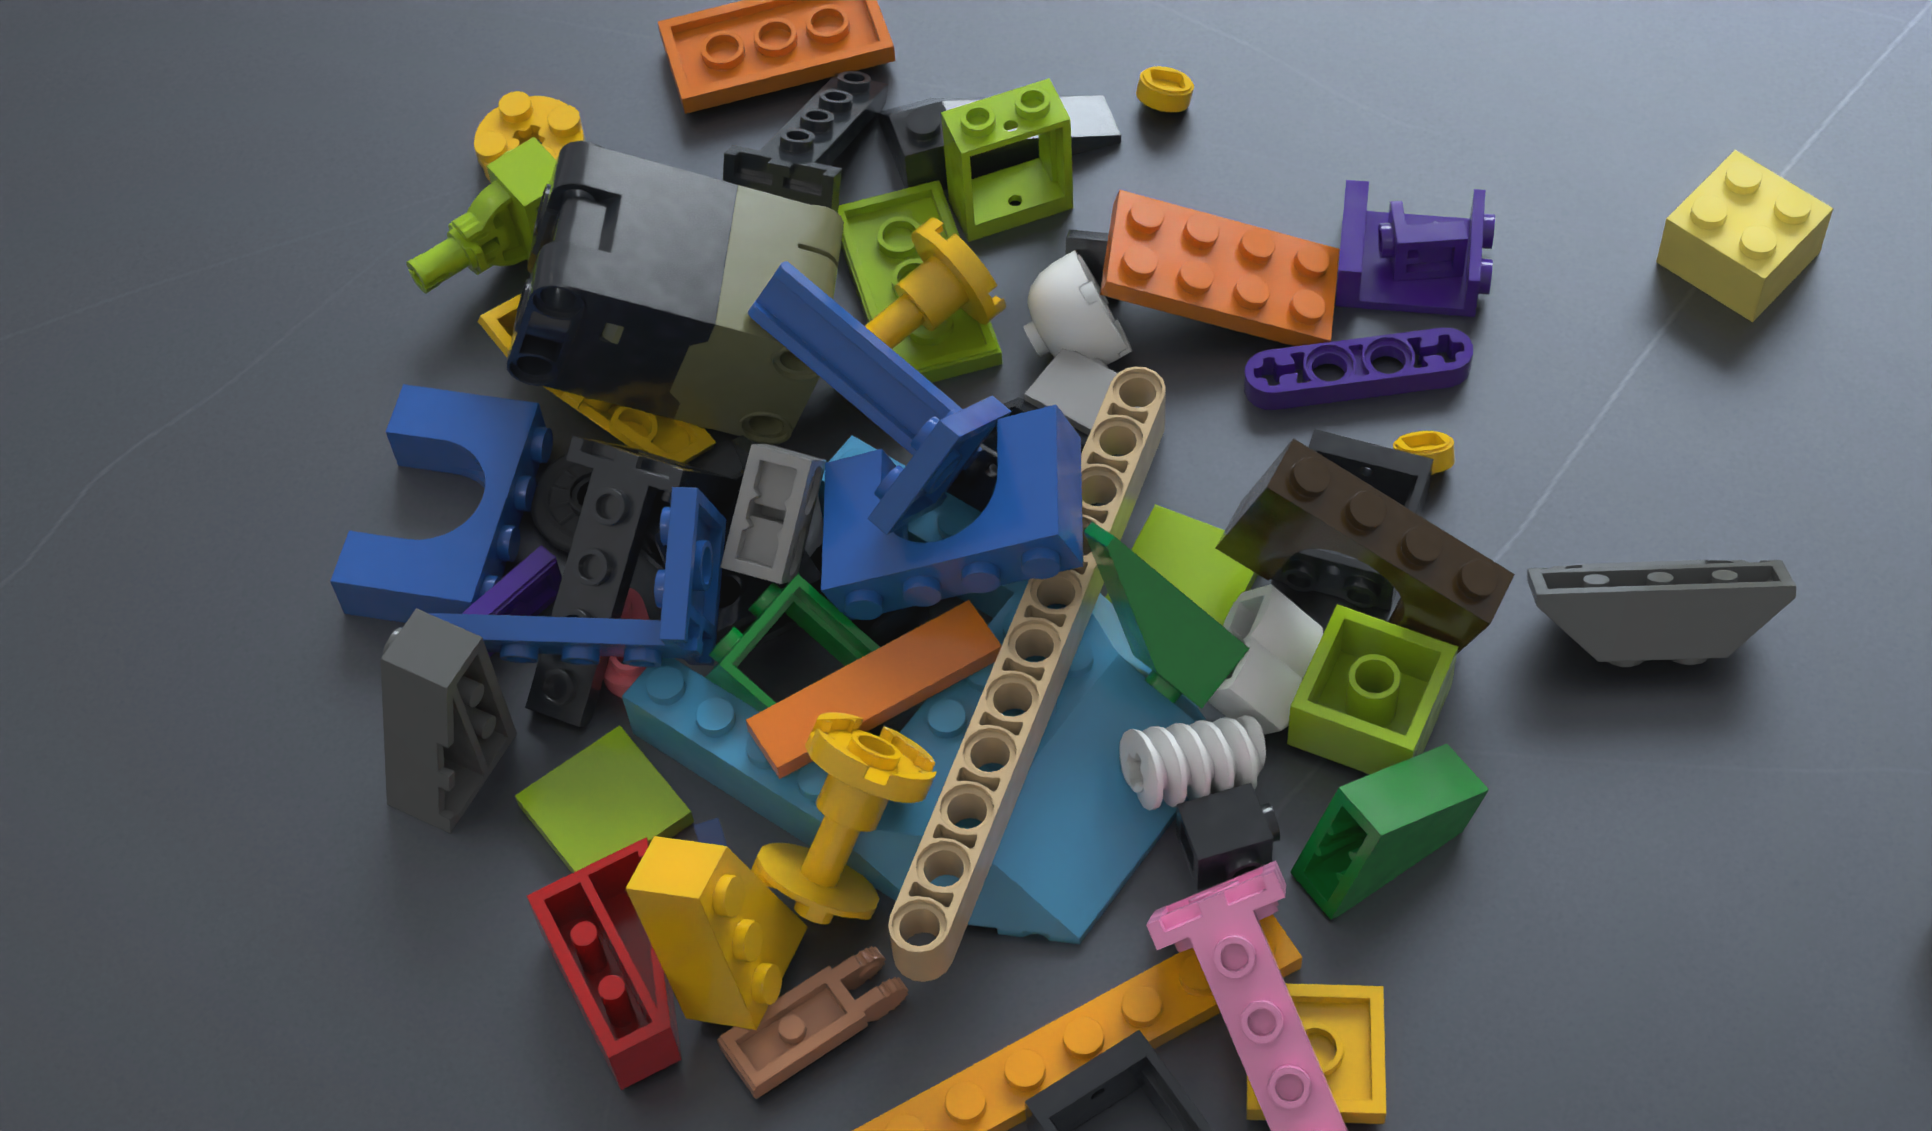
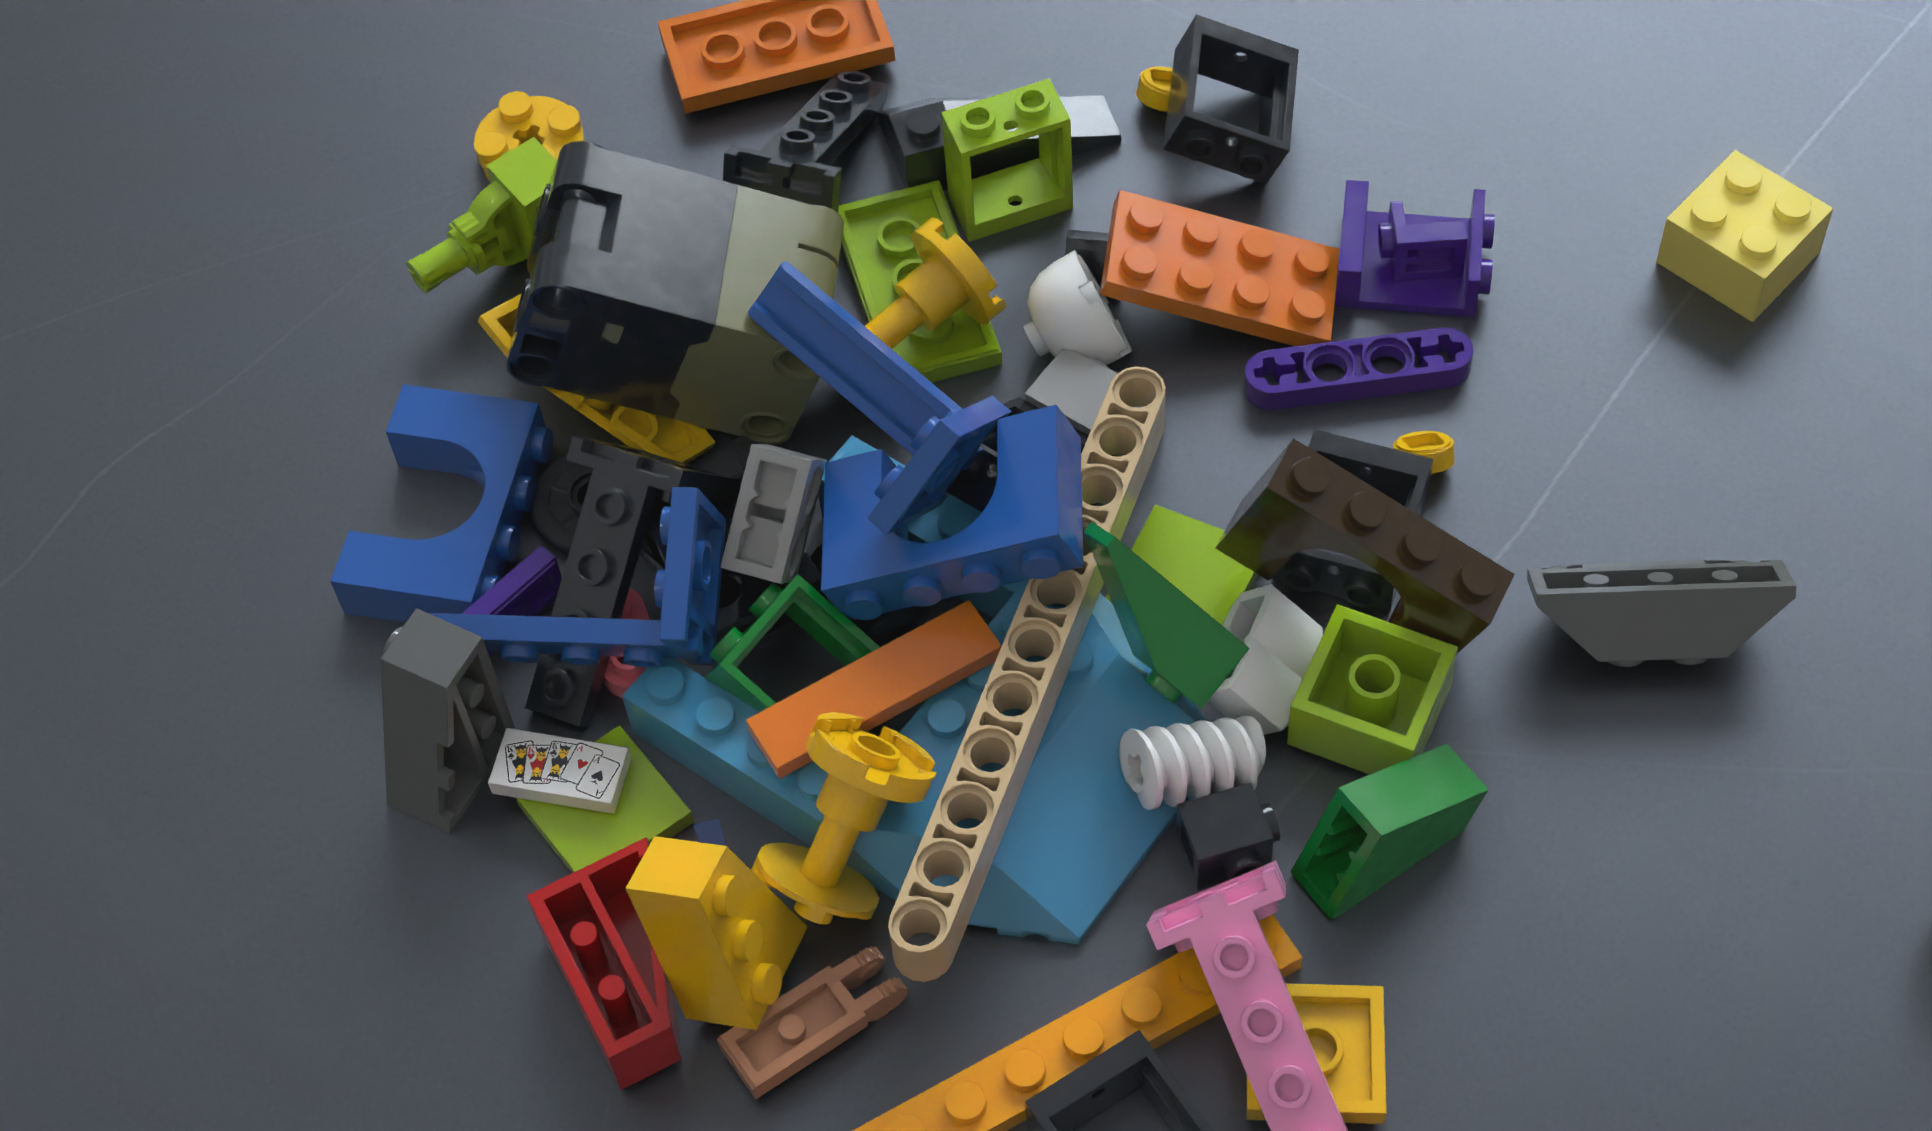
(560, 770): none -> white tile
(1266, 70): none -> black window

